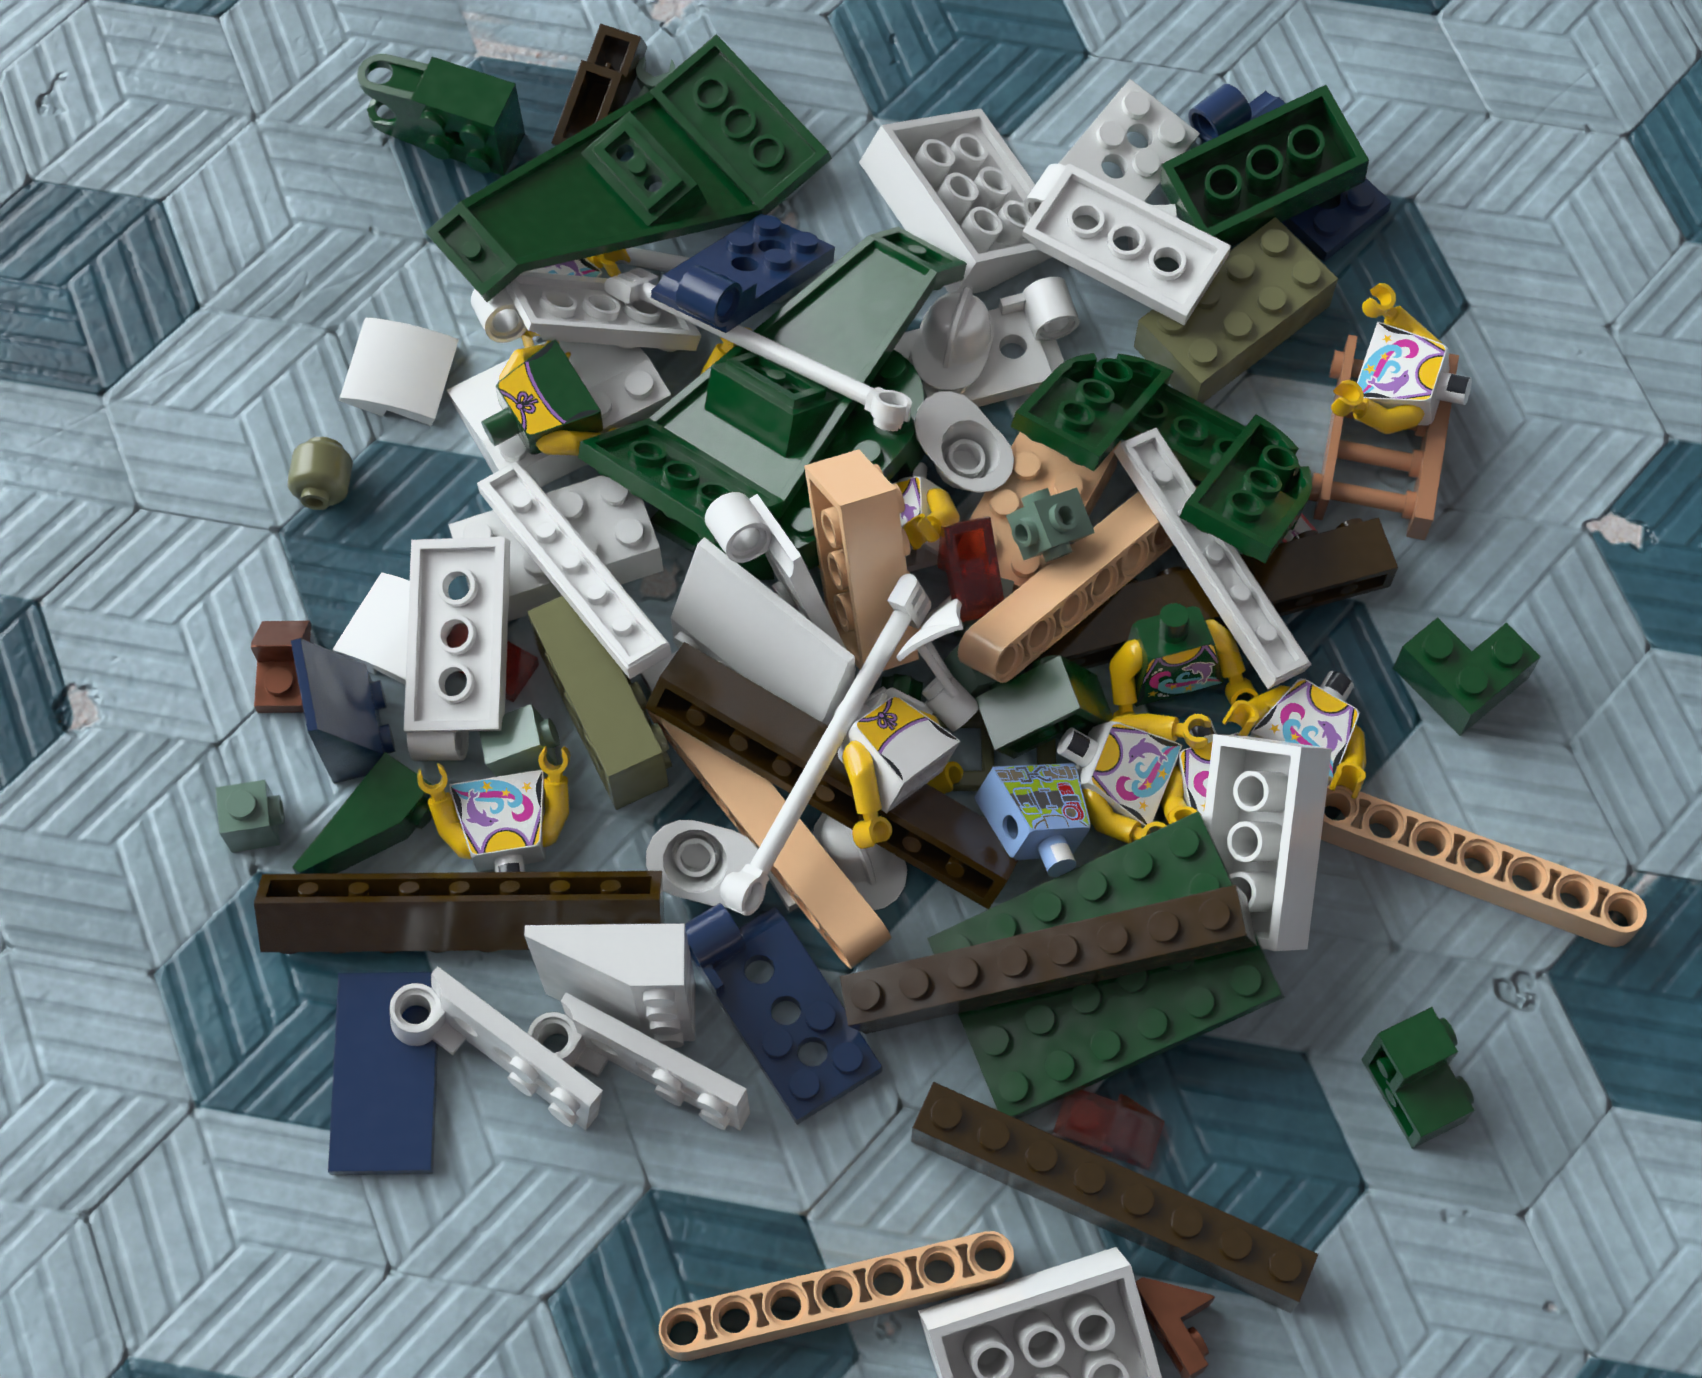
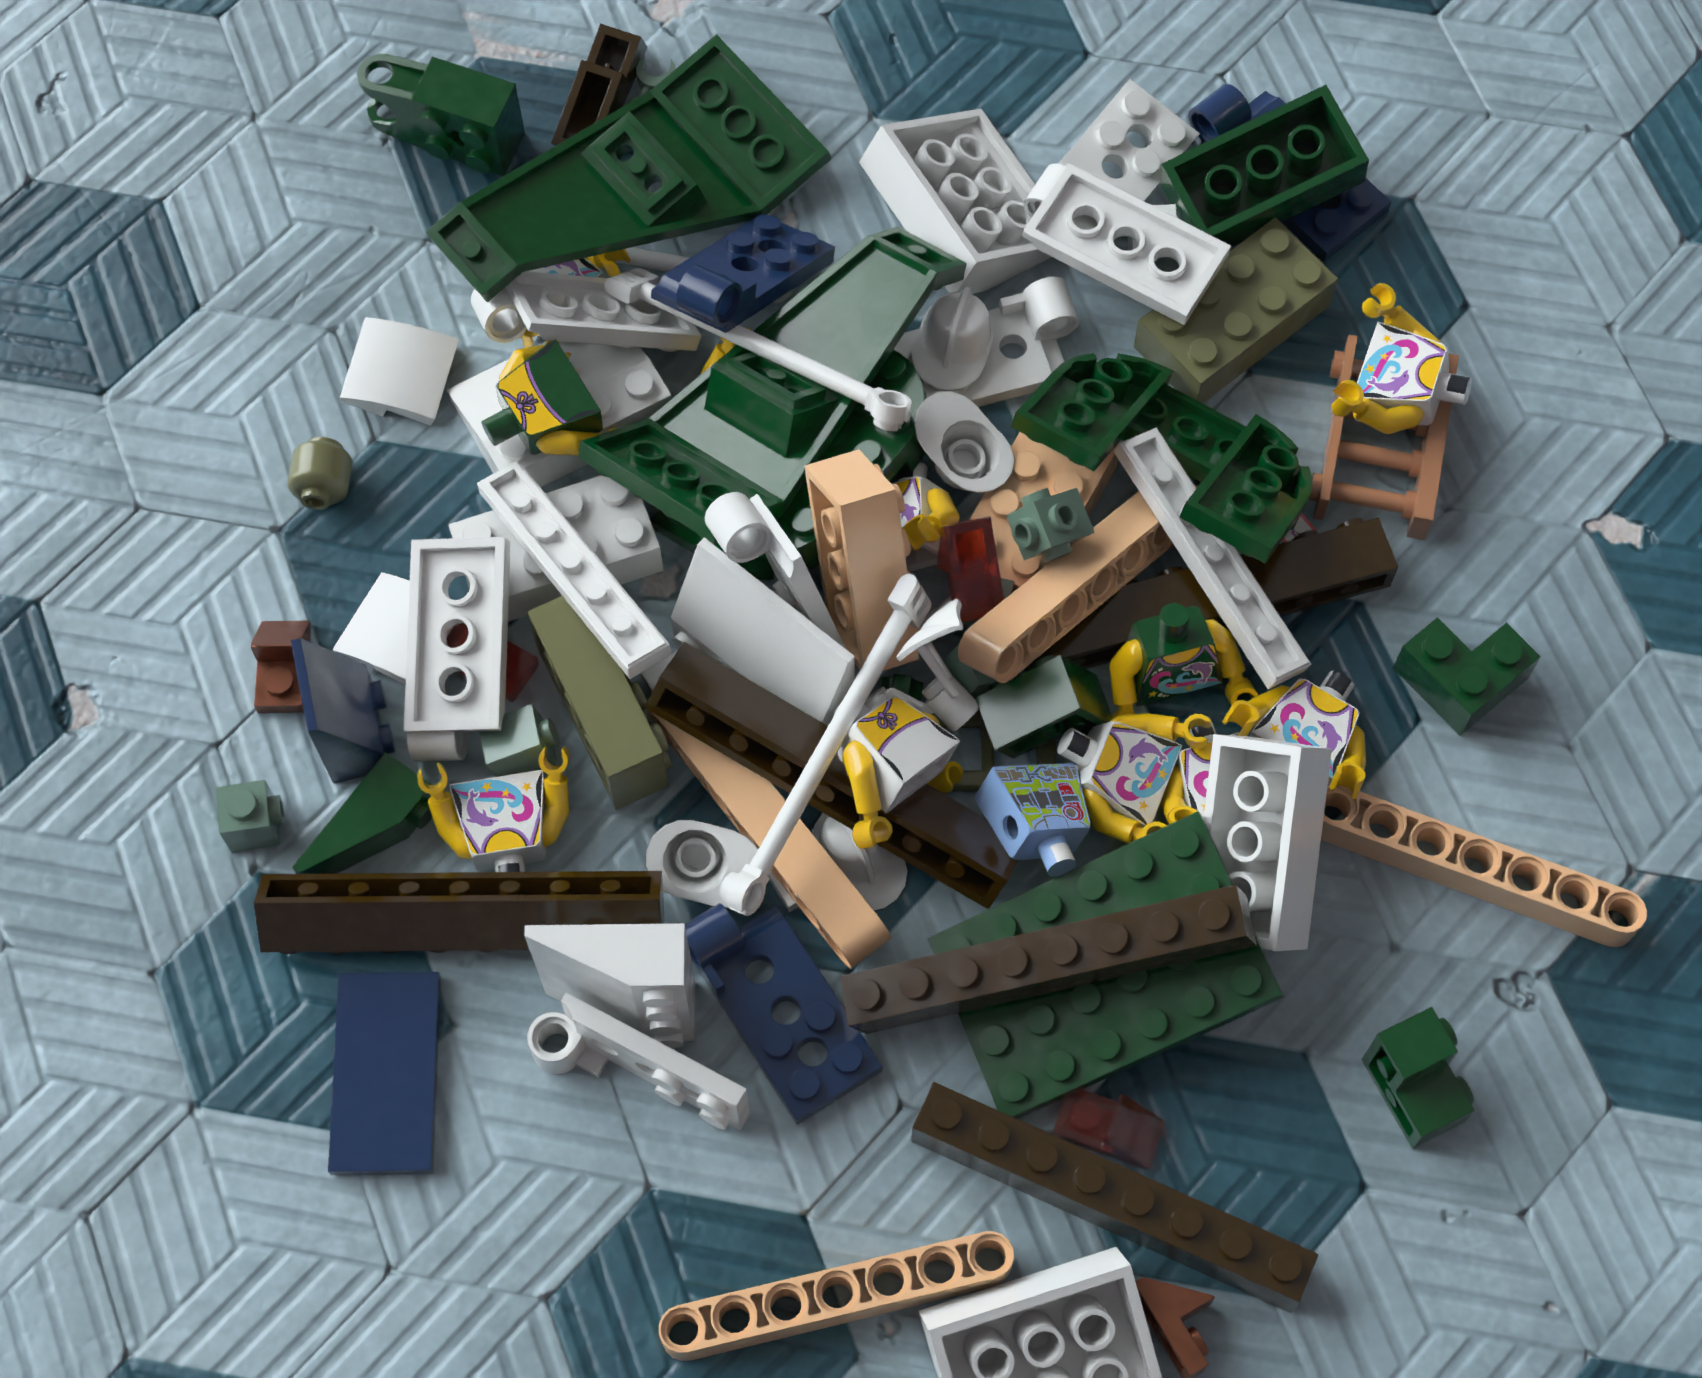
(463, 1016): white hinge -> none

